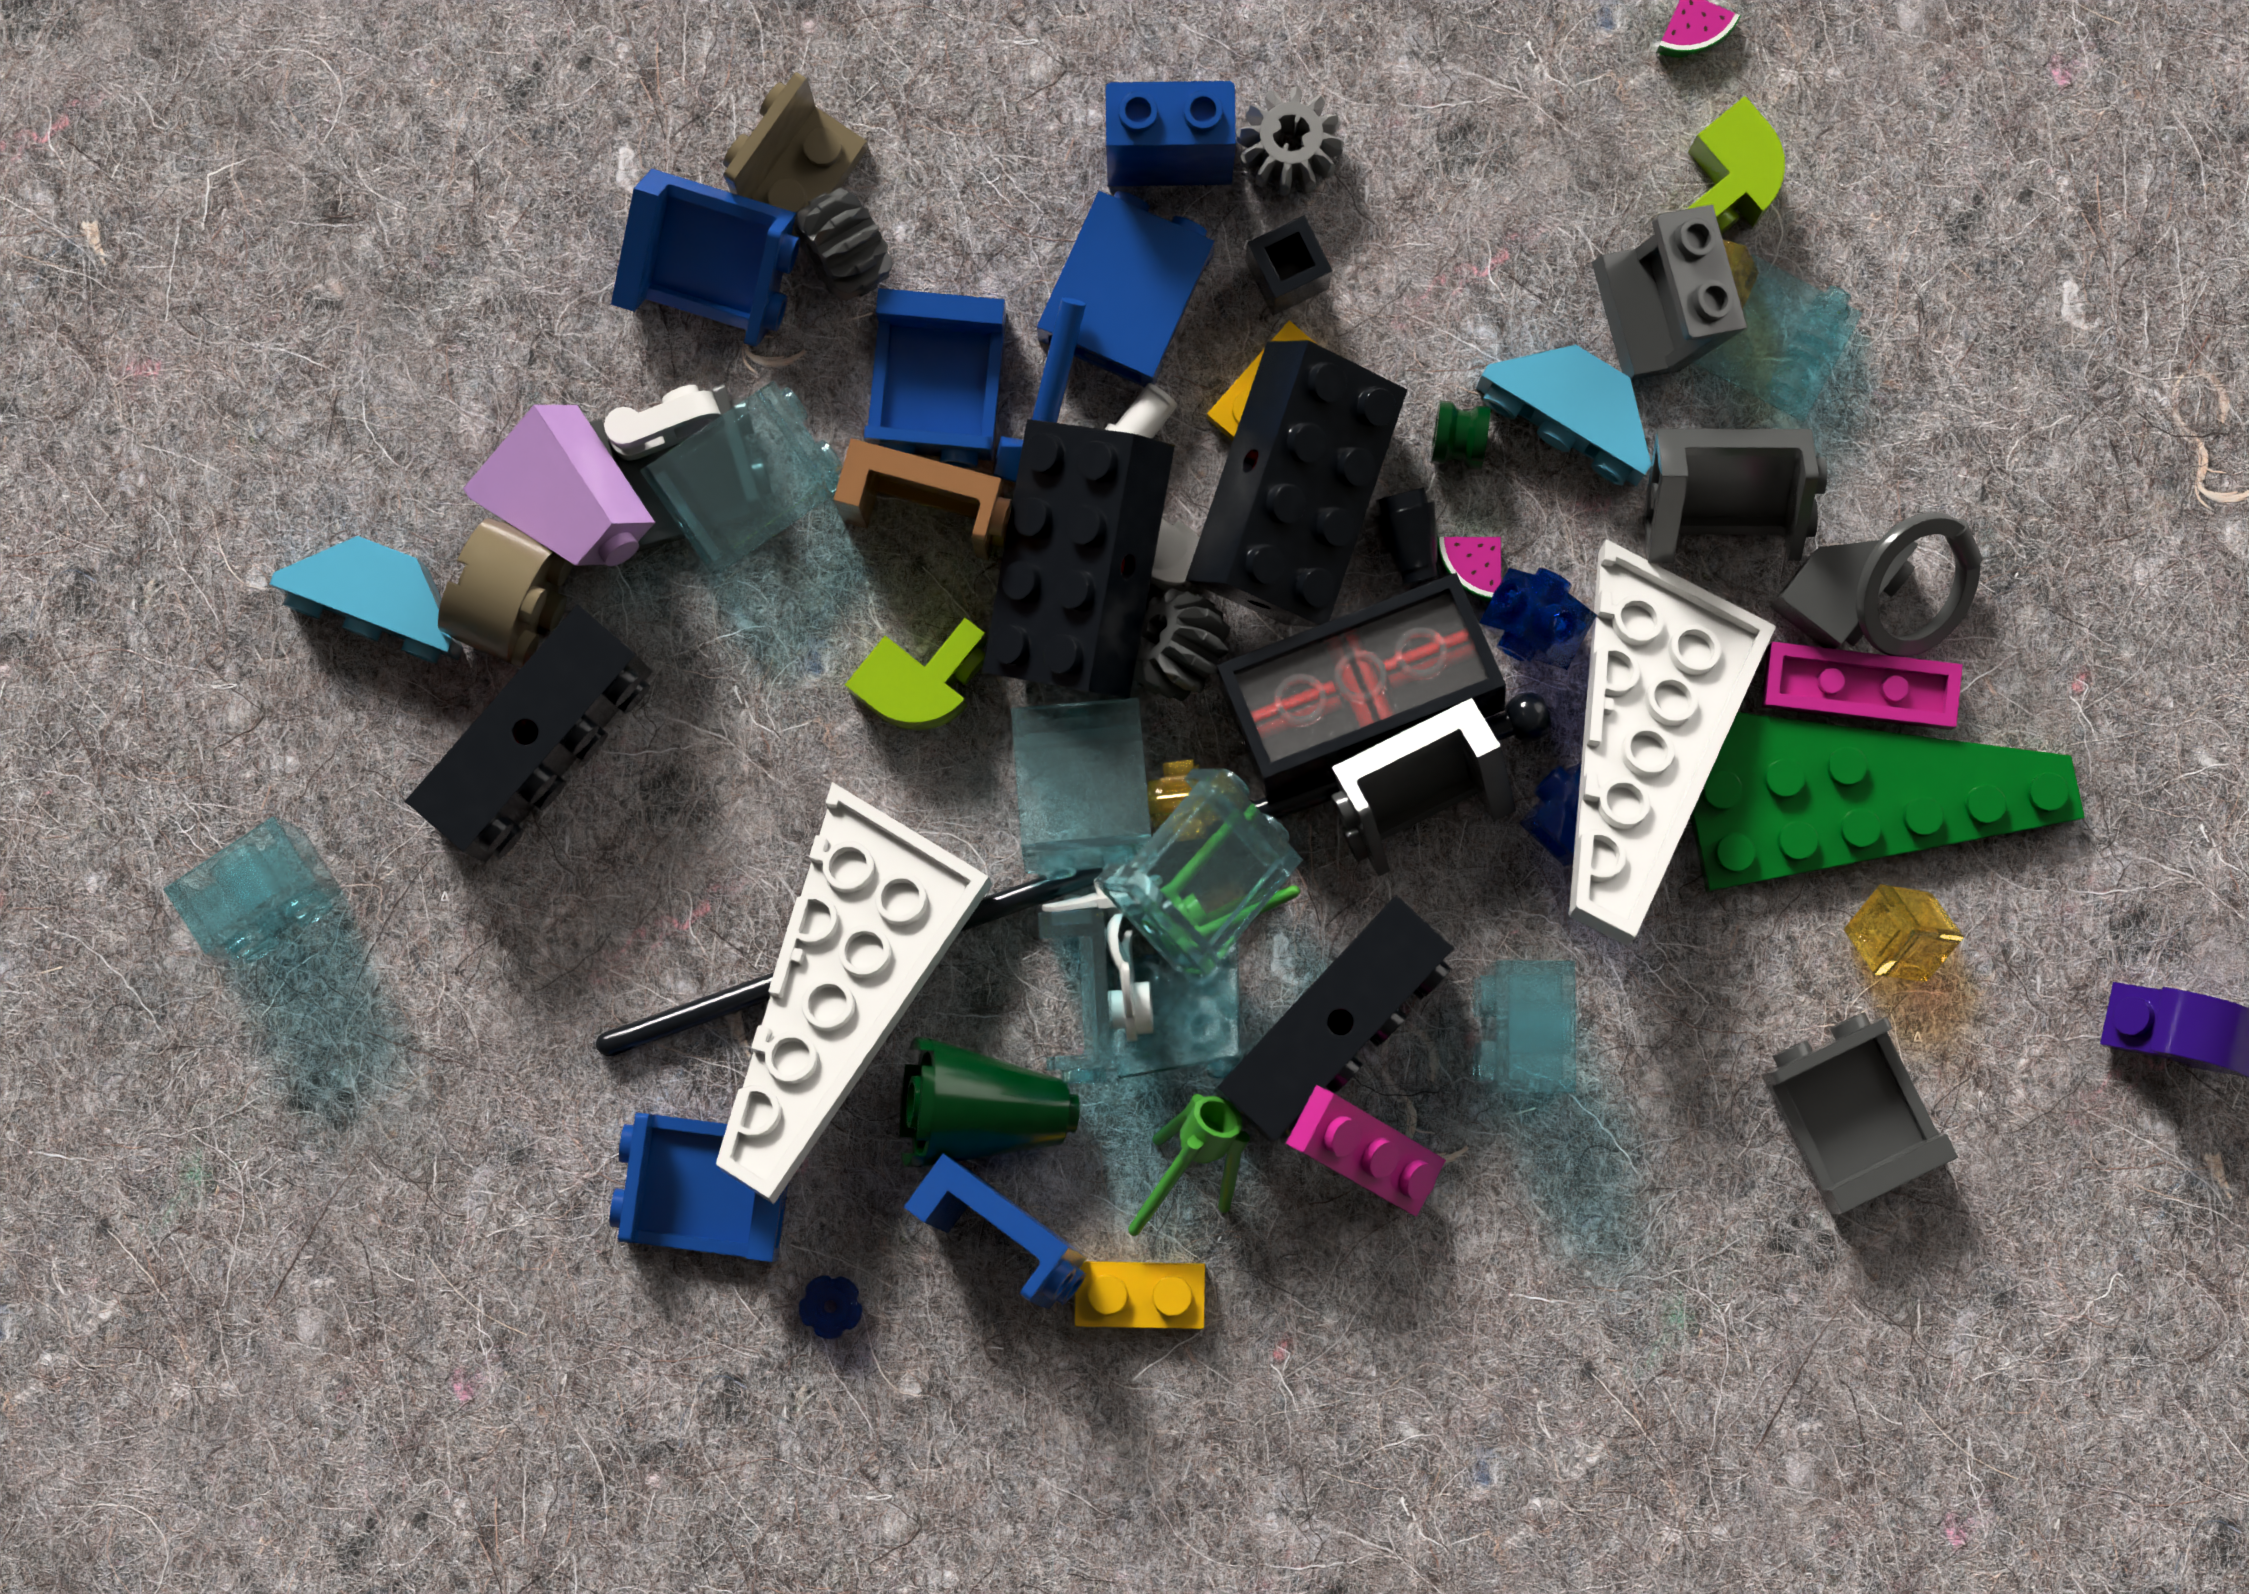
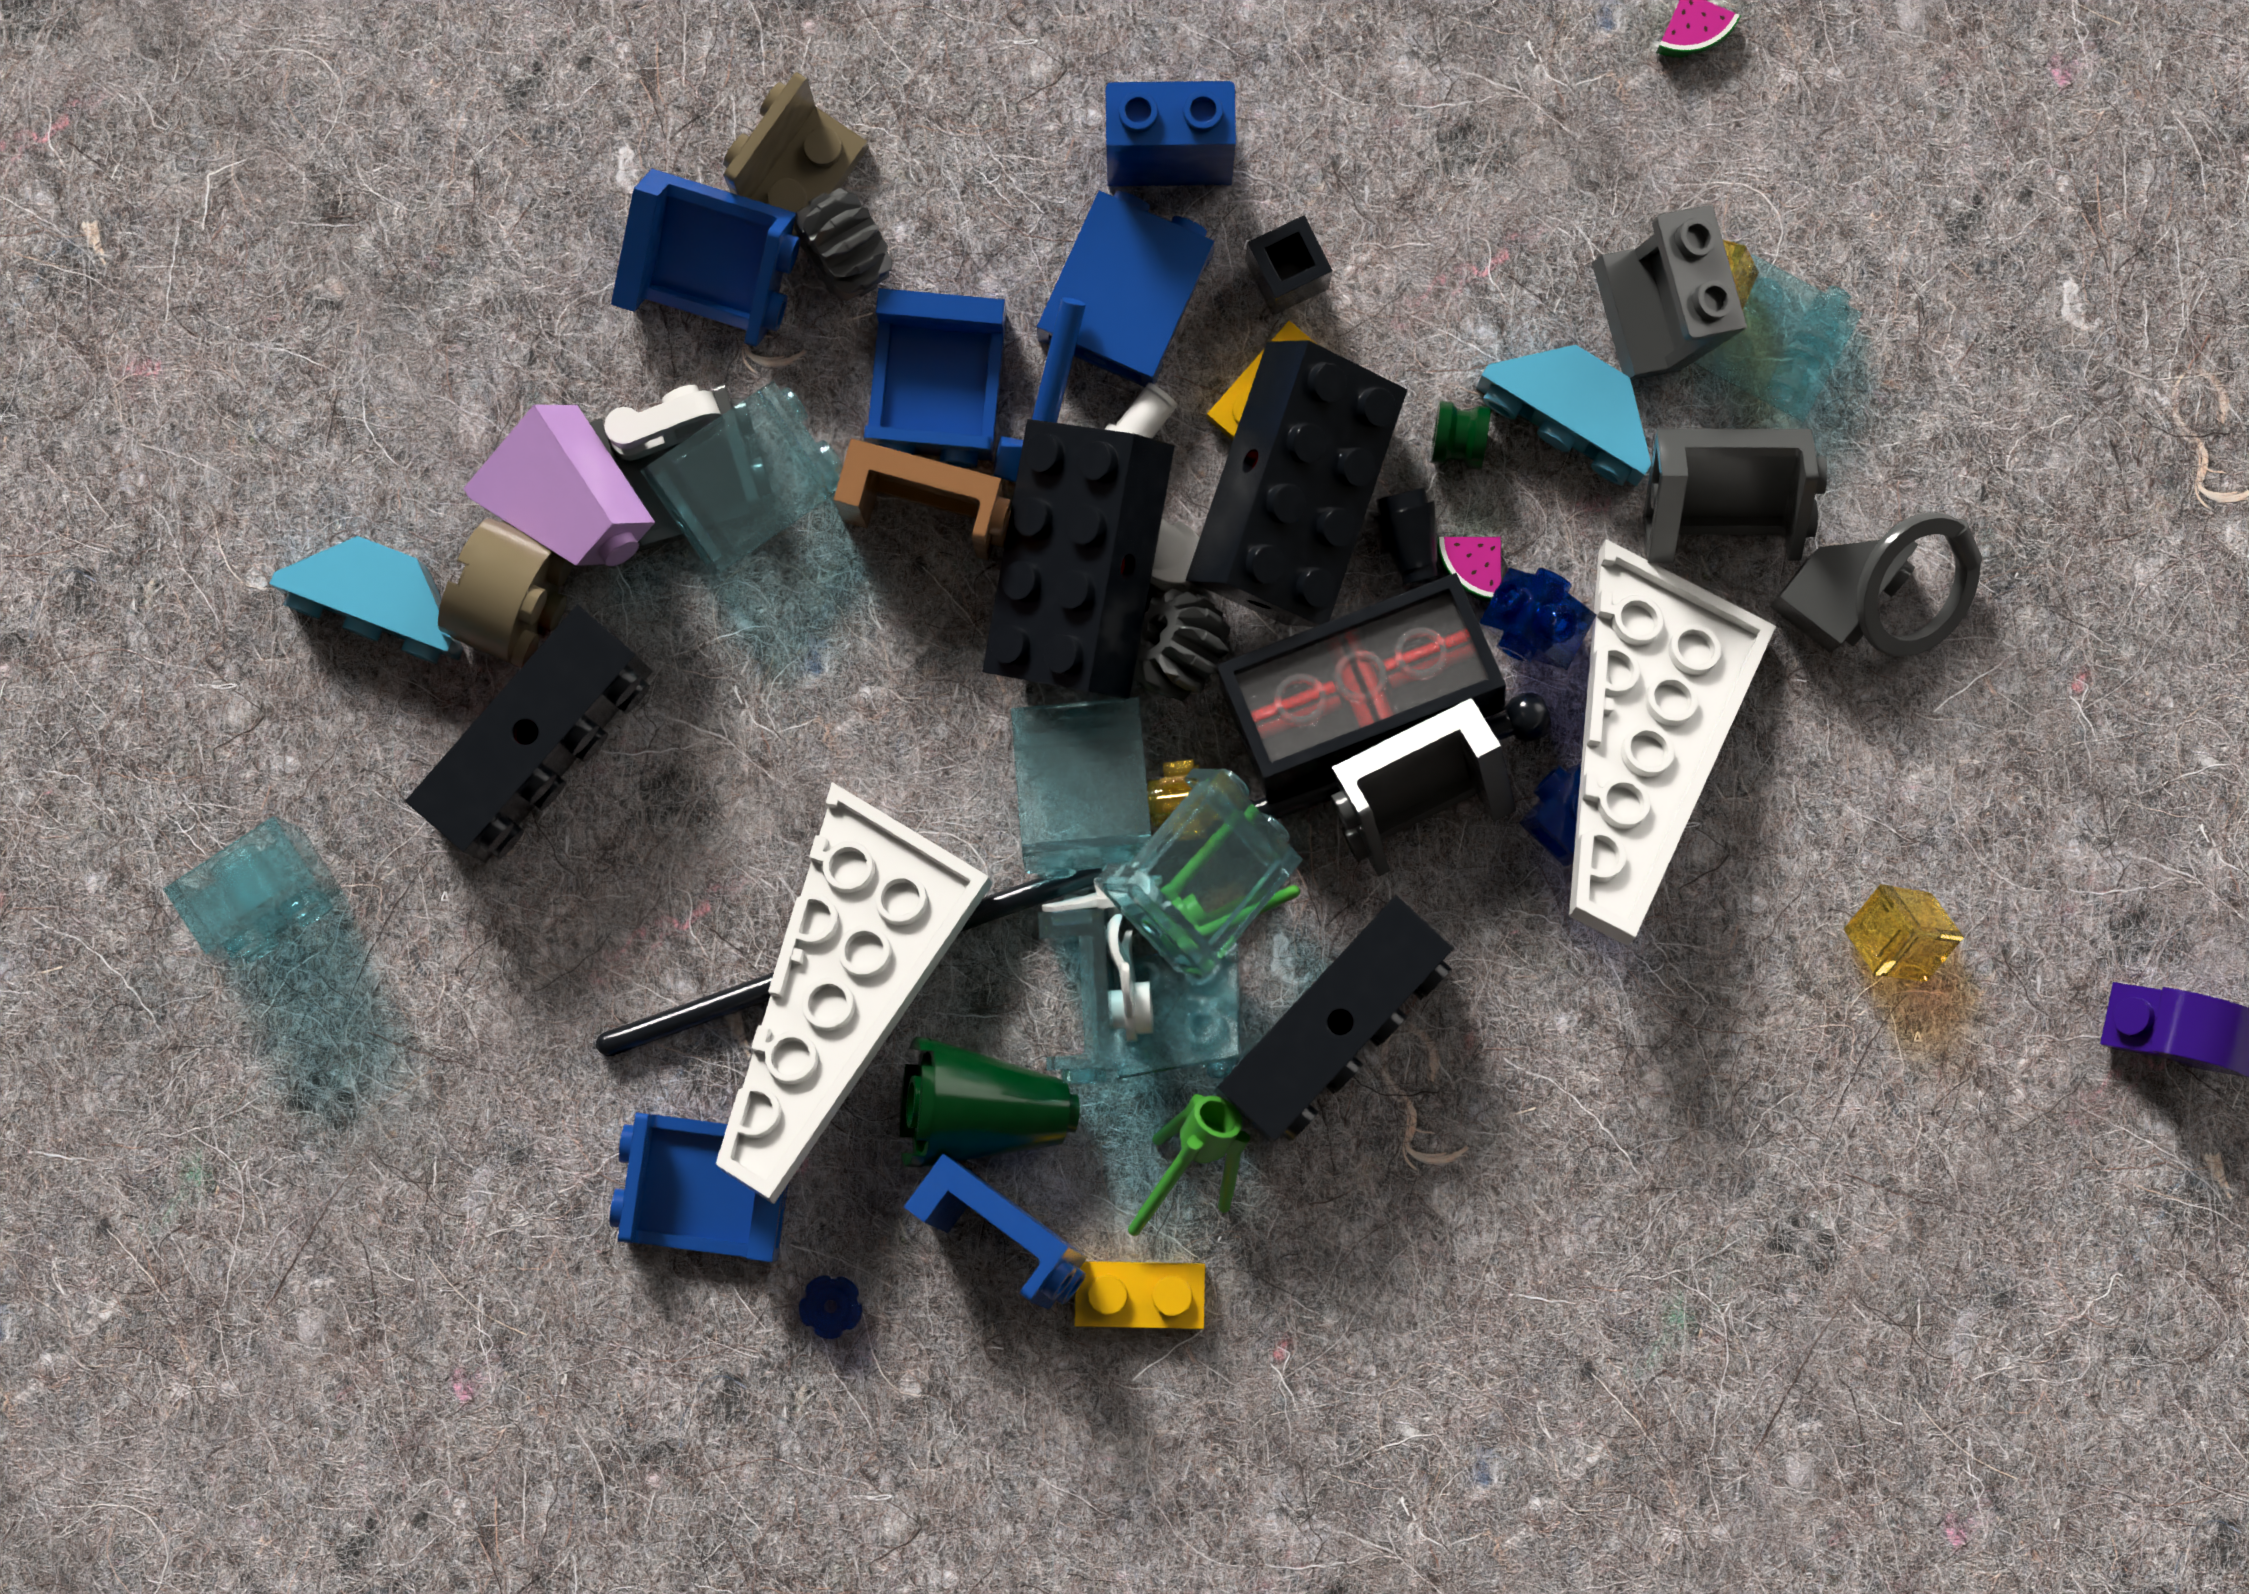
(917, 695): lime brick -> none
(1292, 116): light grey gear -> none
(1366, 1151): dark pink plate -> none
(1526, 1027): clear light blue brick -> none
(1743, 161): lime brick -> none
(1834, 796): green wing -> none
(1856, 1114): dark grey panel -> none
(1862, 685): dark pink plate -> none

